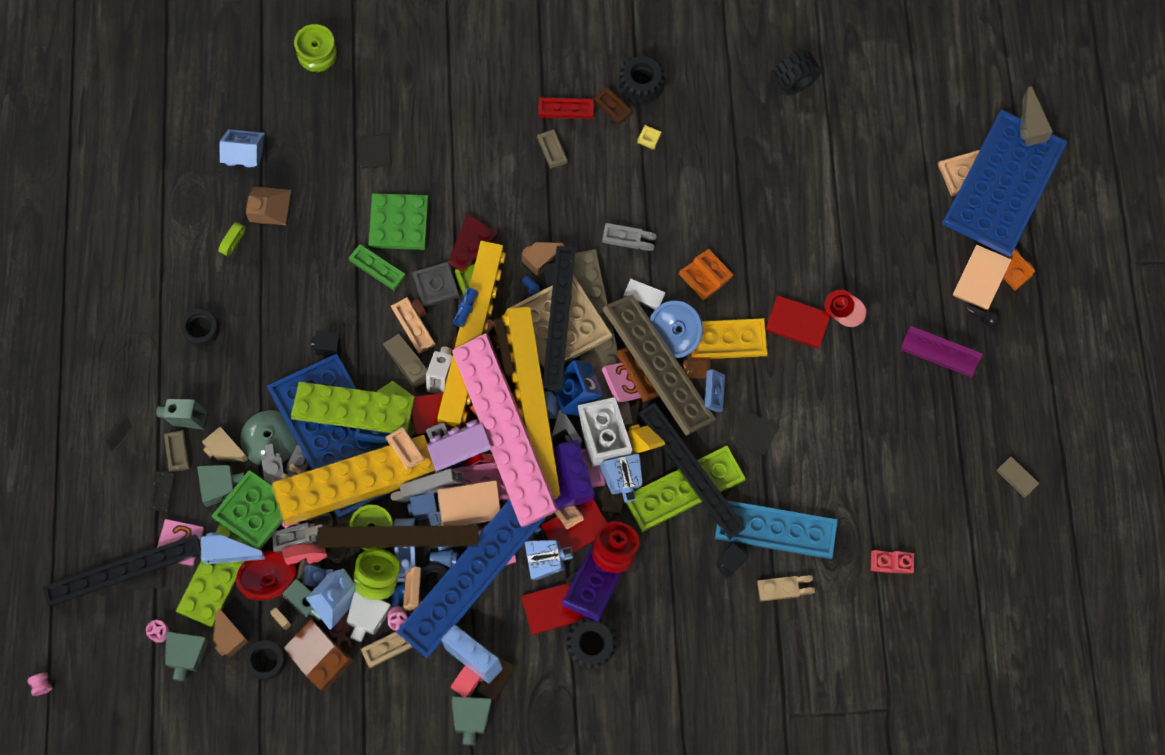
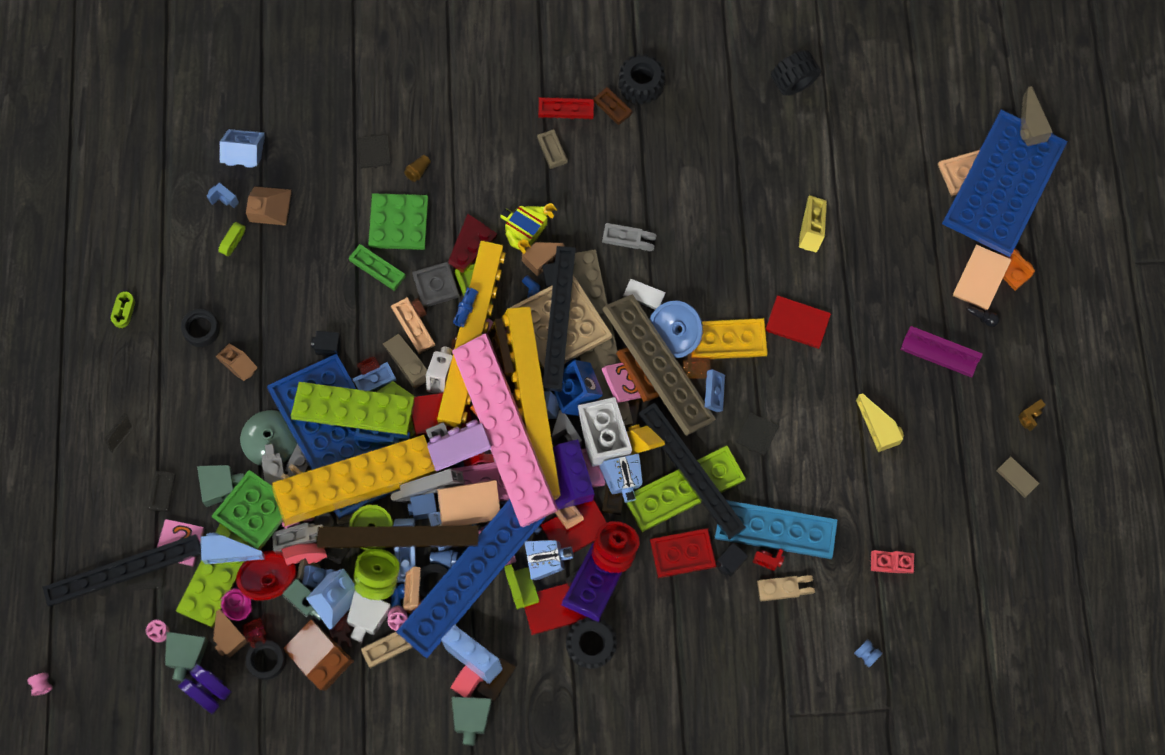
(118, 309): none -> lime beam
(176, 451): dark tan tile -> none
(183, 413): sand green torso -> none
(207, 686): none -> dark purple wheel
(222, 193): none -> medium blue bracket
(223, 447): tan slope -> none
(235, 605): none -> dark pink hair
(237, 362): none -> medium nougat slope
(254, 632): none -> clear red plate
(280, 618): tan tile -> none
(315, 48): lime wheel -> none
(368, 365): none -> clear red tile
(375, 379): none -> medium blue plate
(405, 448): light nougat tile -> none
(416, 169): none -> pearl gold cone
(521, 586): none -> lime panel
(526, 224): none -> torso
(649, 137): light yellow tile -> none
(682, 553): none -> red tile
(706, 274): orange slope -> none
(766, 560): none -> red bracket
(813, 224): none -> light yellow slope
(845, 308): red piece -> none
(868, 653): none -> medium blue wheel
(881, 426): none -> light yellow slope
(1027, 416): none -> pearl gold bracket

